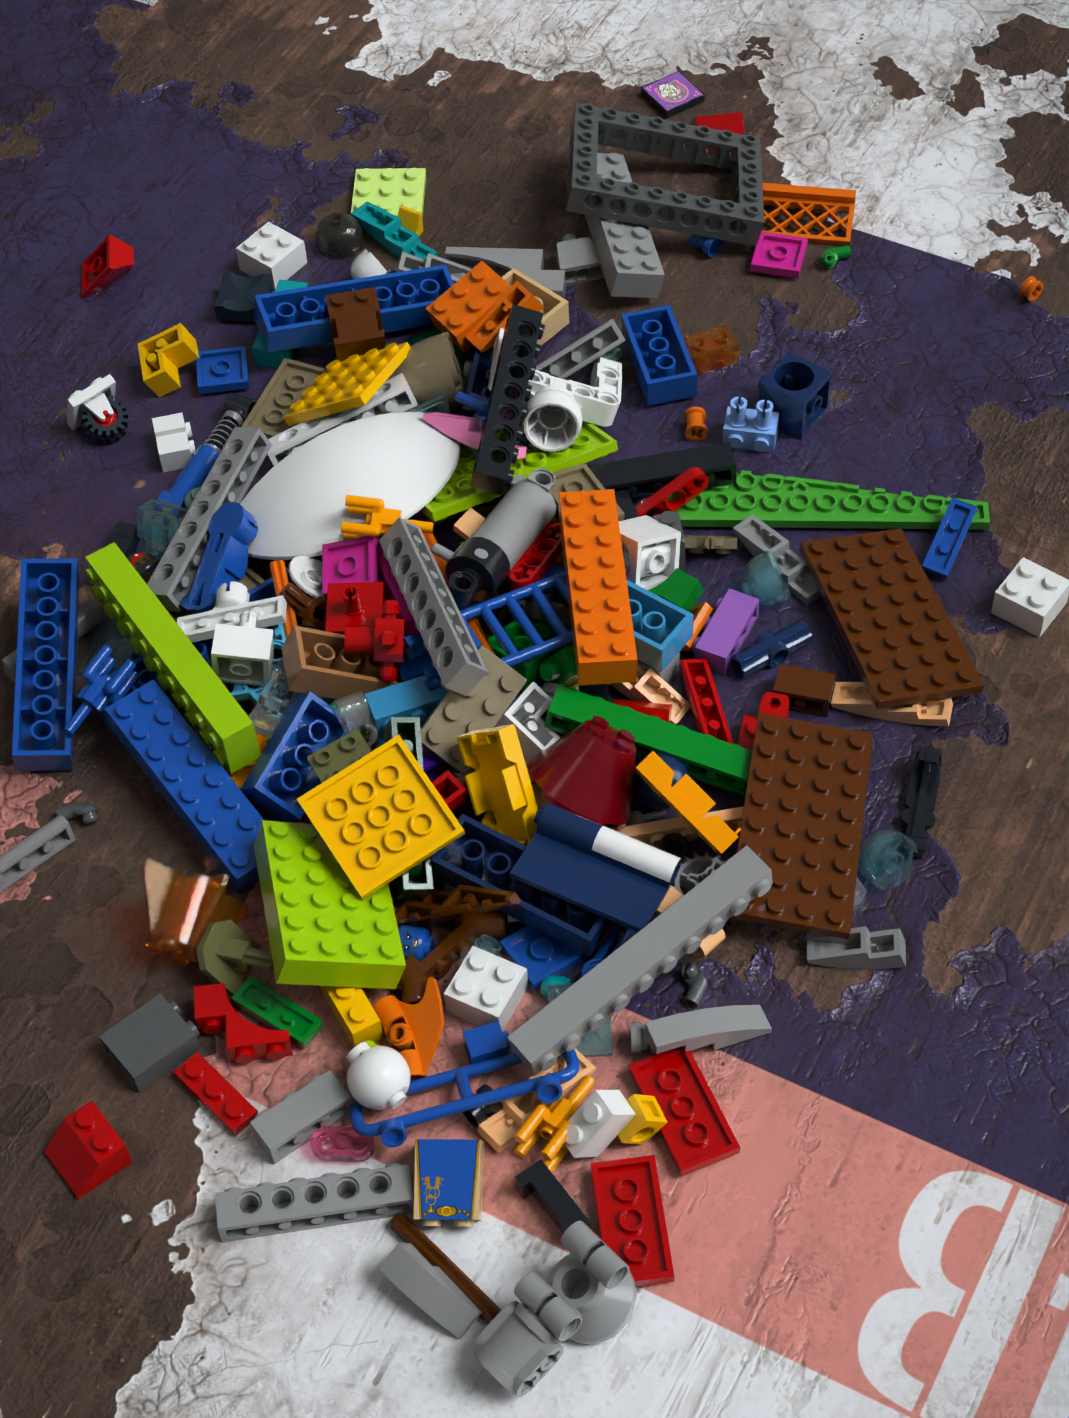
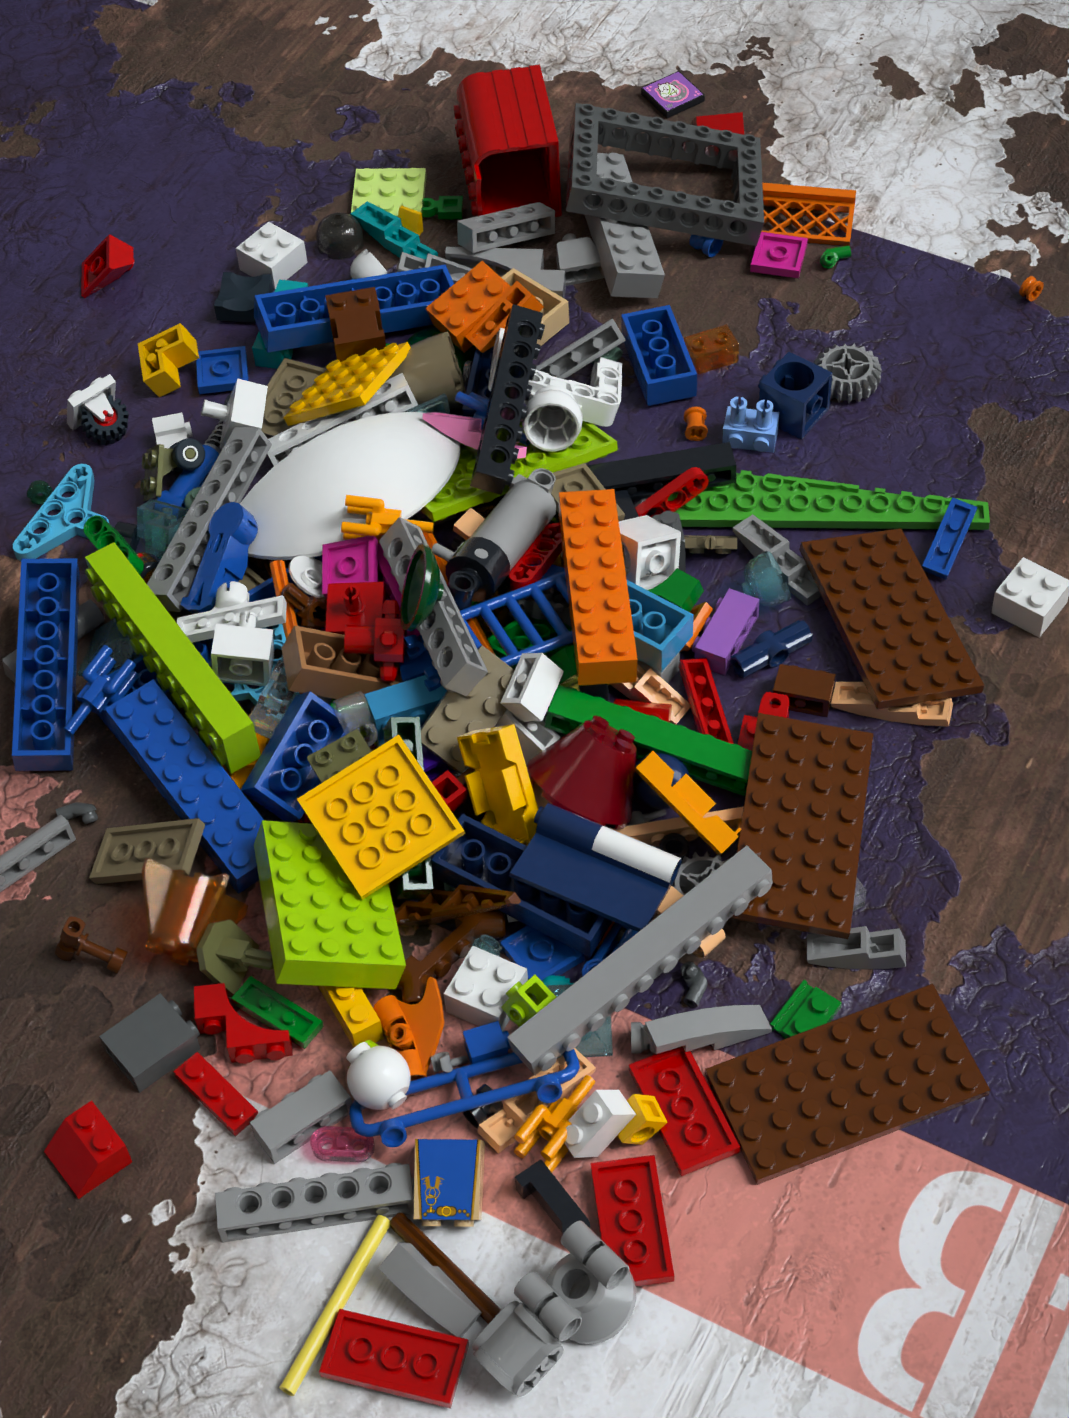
(39, 487): none -> clear green plate
(59, 526): none -> medium azure beam
(73, 941): none -> reddish brown bar
(103, 534): none -> green beam
(127, 847): none -> dark tan plate
(159, 461): none -> olive plate
(243, 409): none -> white brick
(337, 1301): none -> light yellow piece
(394, 1358): none -> red plate
(416, 941): blue head -> none
(420, 588): none -> dark green dish
(442, 1061): none -> light grey hand
(446, 208): none -> green plate
(506, 227): none -> light grey brick
(508, 140): none -> red piece
(527, 1000): none -> lime brick
(532, 687): none -> white brick
(805, 1010): none -> green plate
(846, 1083): none -> reddish brown plate
(854, 371): none -> light grey gear
(886, 858): clear light blue cylinder -> none
(922, 795): black piece -> none

